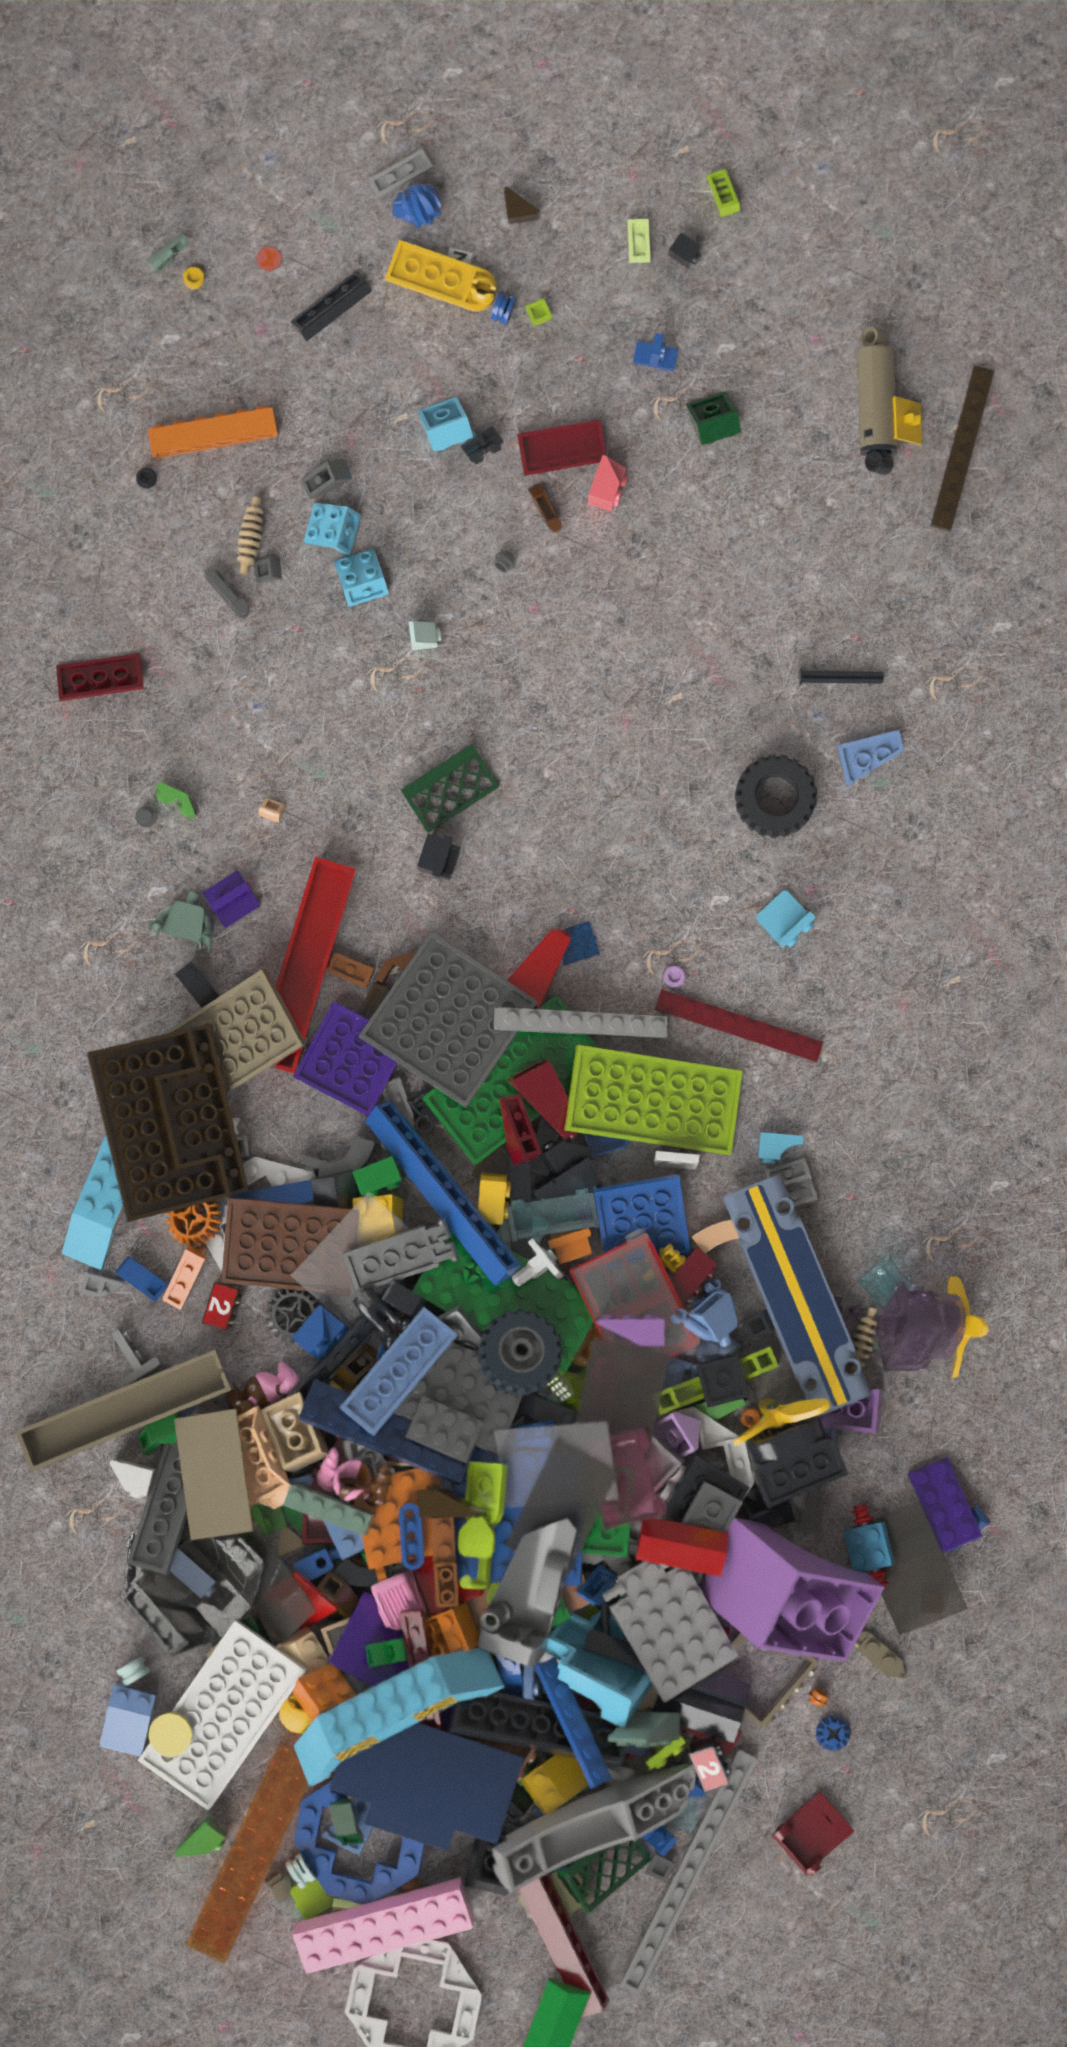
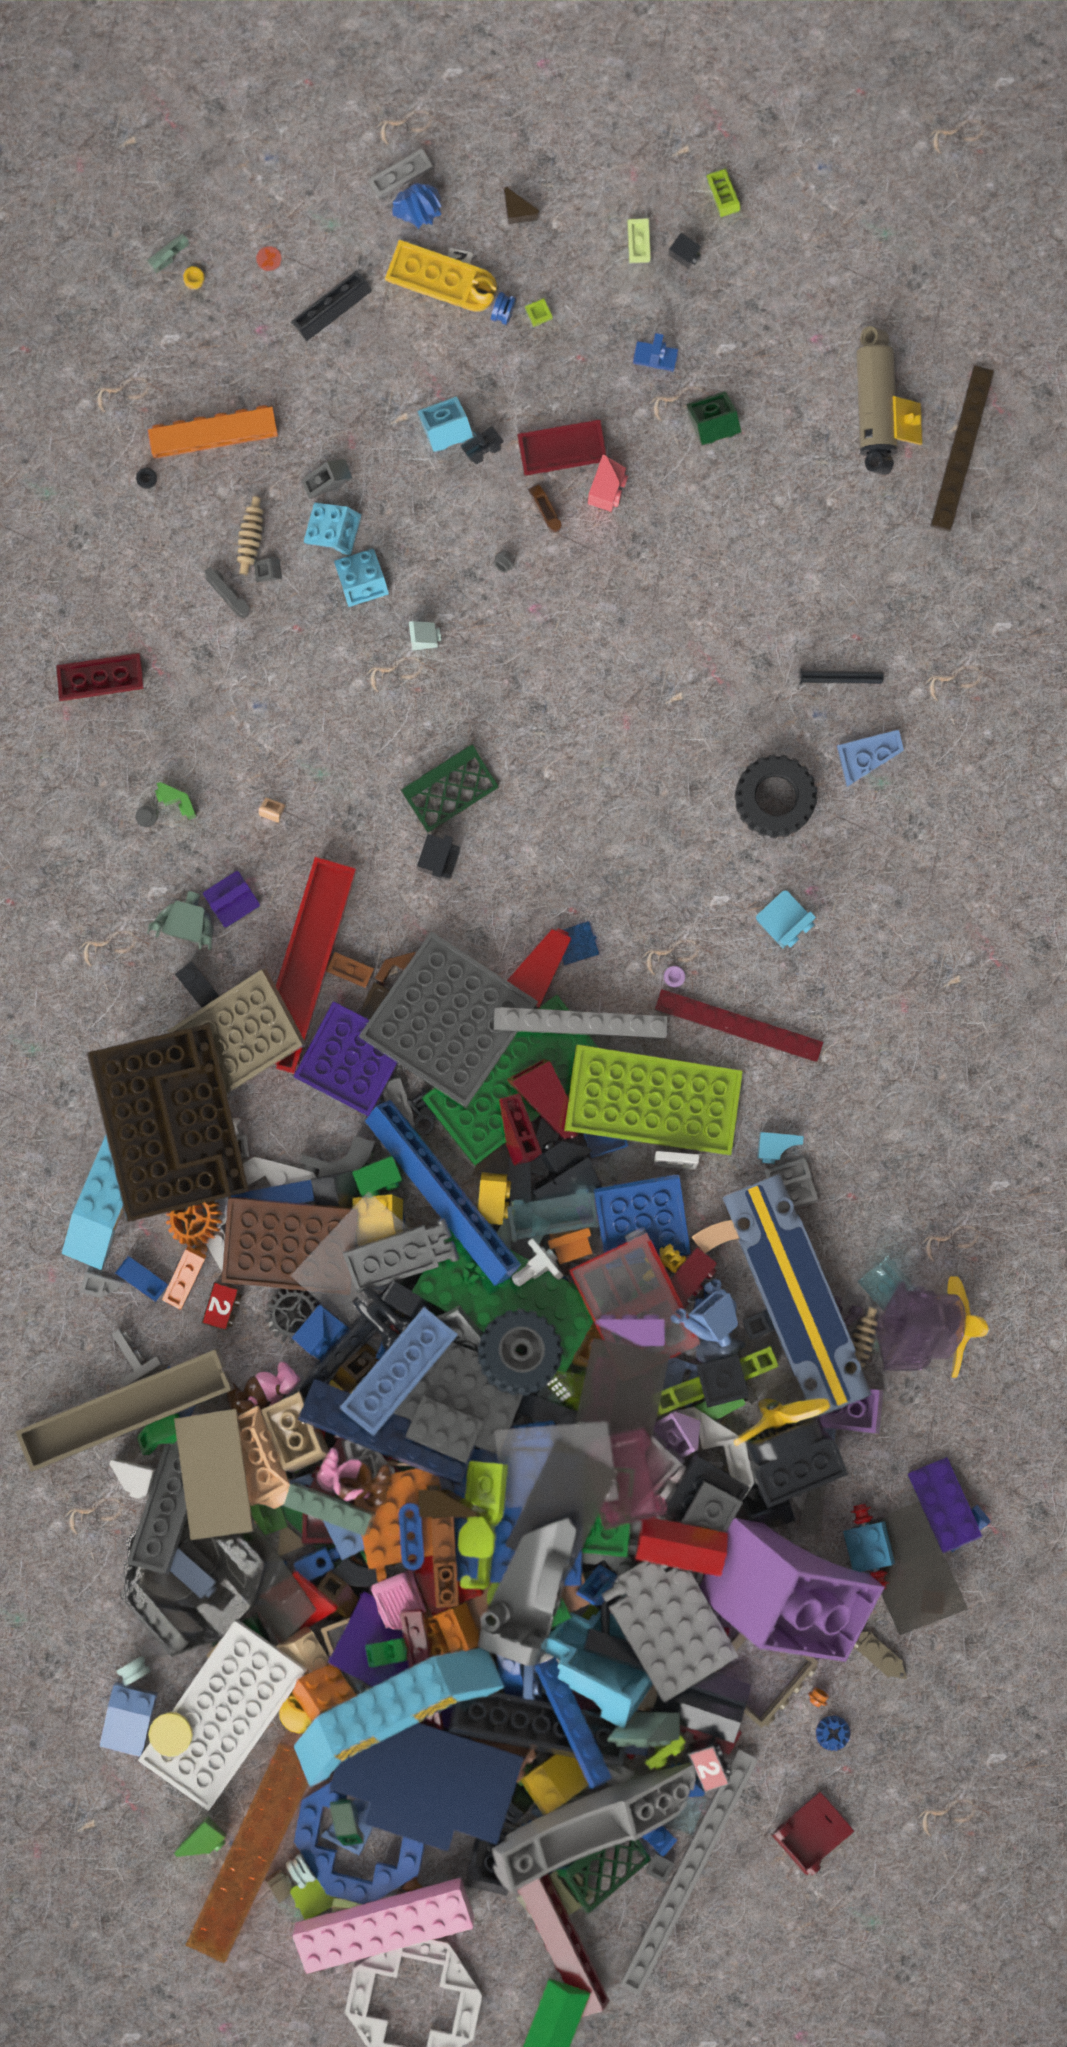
(745, 1417): orange plate -> none

